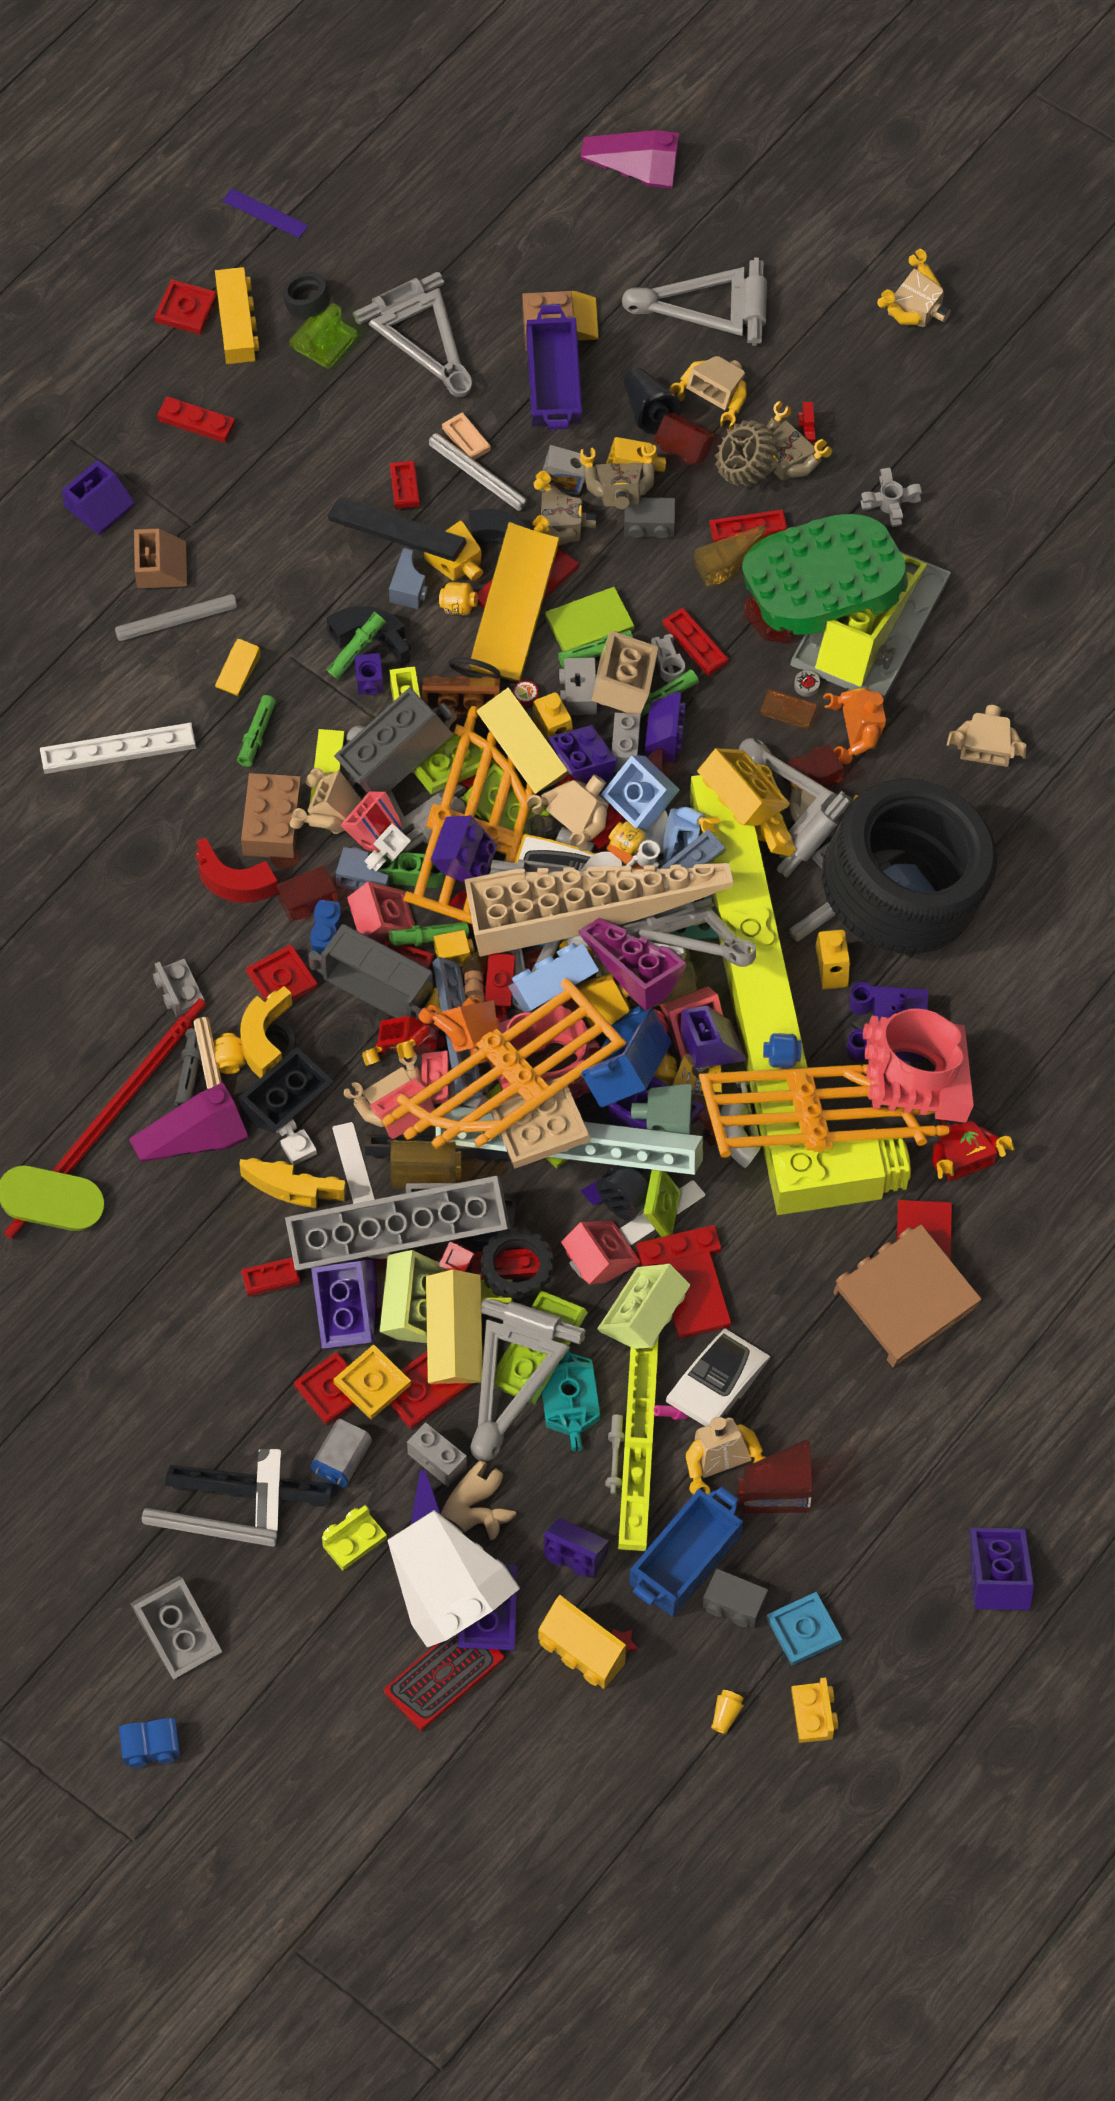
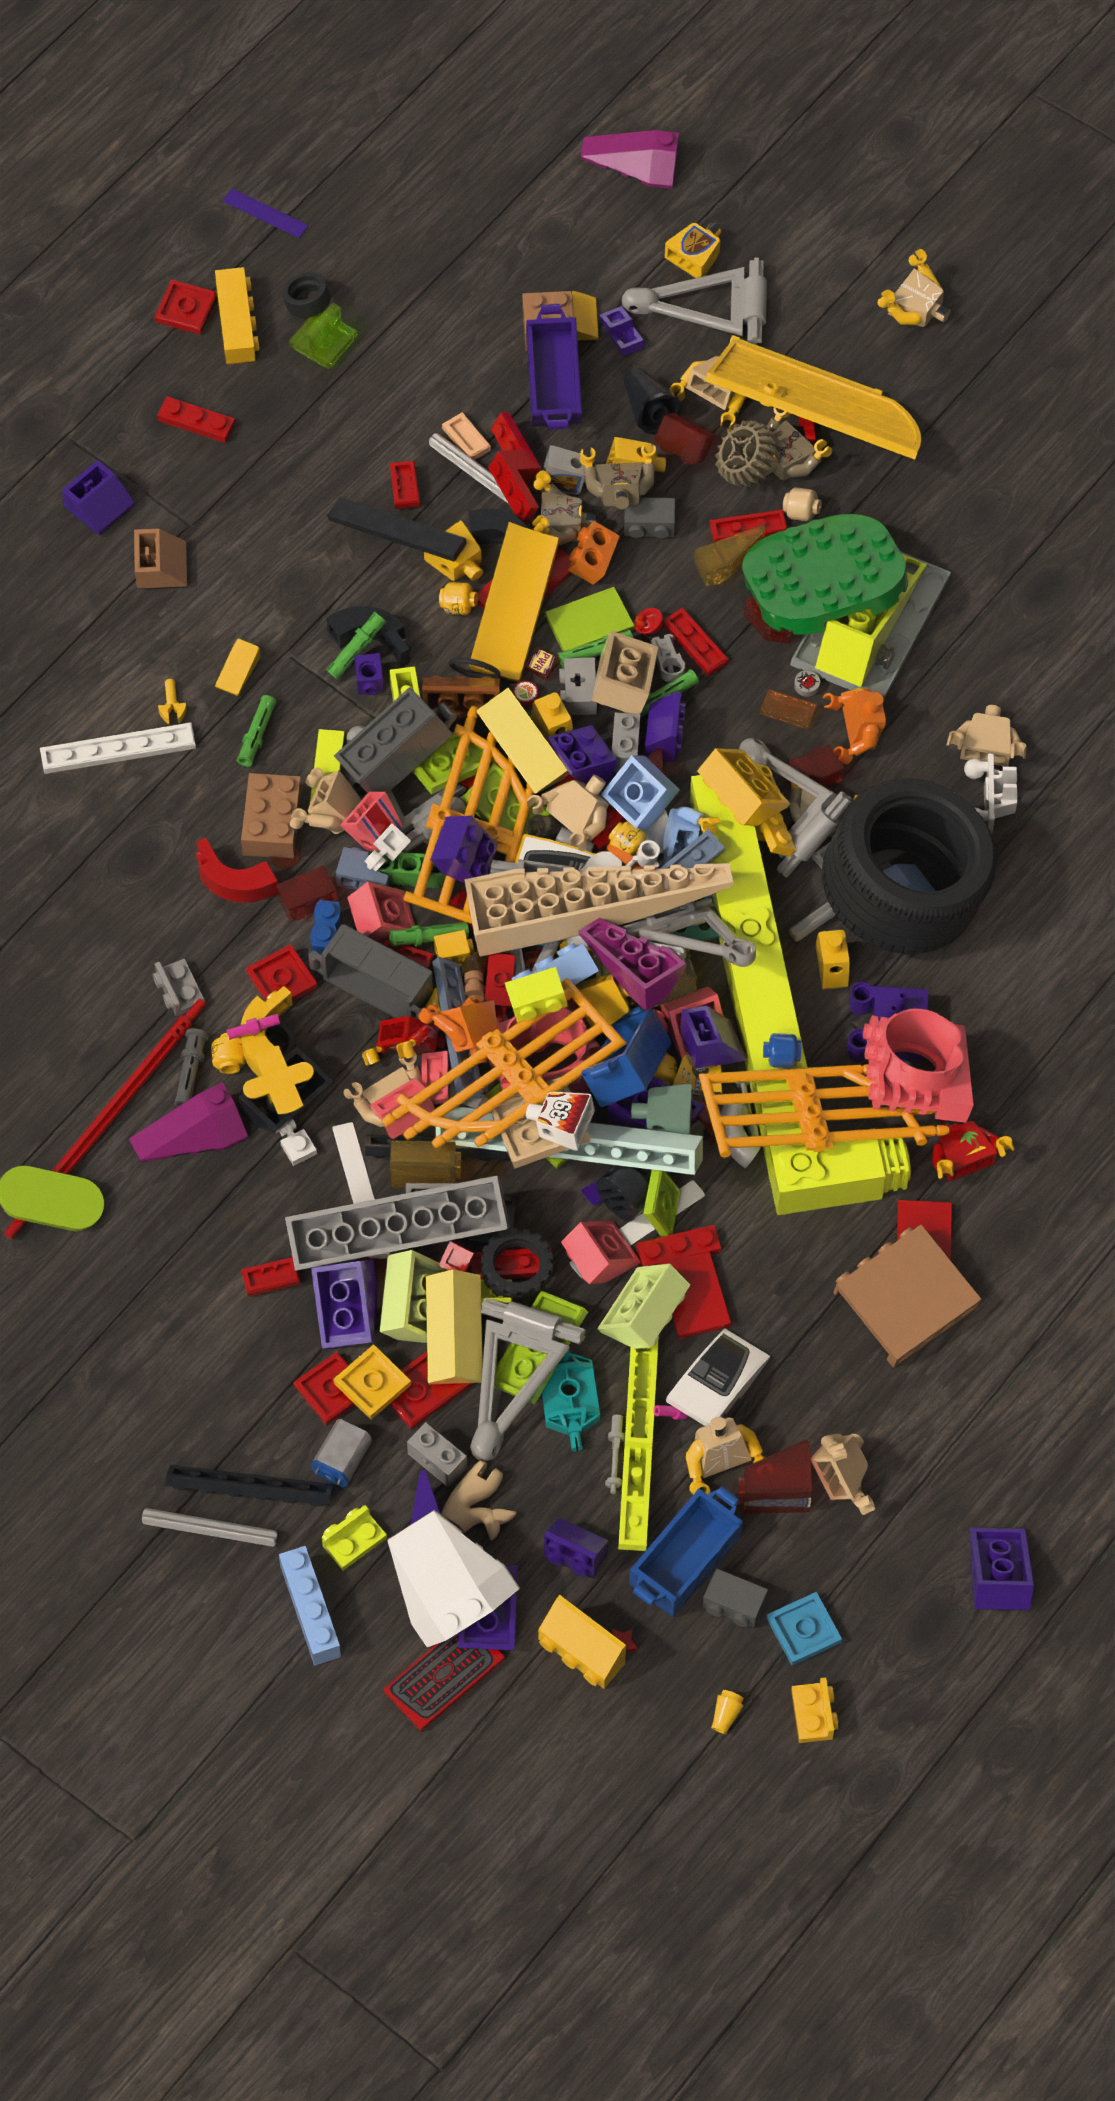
(149, 1742): blue brick -> none
(165, 710): none -> yellow bar
(175, 617): light grey axle -> none
(176, 1627): light grey slope -> none
(207, 1051): tan axle -> none
(253, 1026): none -> dark pink bar
(268, 1488): white sticker -> none
(278, 1080): none -> yellow piece
(280, 1182): yellow slope -> none
(309, 1605): none -> light blue brick
(405, 302): light grey piece -> none
(407, 584): sand blue arch -> none
(514, 467): none -> red bracket
(536, 994): none -> neon yellow brick
(542, 663): none -> tile
(563, 1117): none -> white torso
(595, 553): none -> orange brick
(621, 331): none -> dark purple slope
(648, 621): none -> red hat
(694, 249): none -> yellow torso
(801, 504): none -> tan head
(815, 396): none -> yellow door
(842, 1468): none -> tan torso
(891, 489): light grey pin -> none
(999, 788): none -> white piece

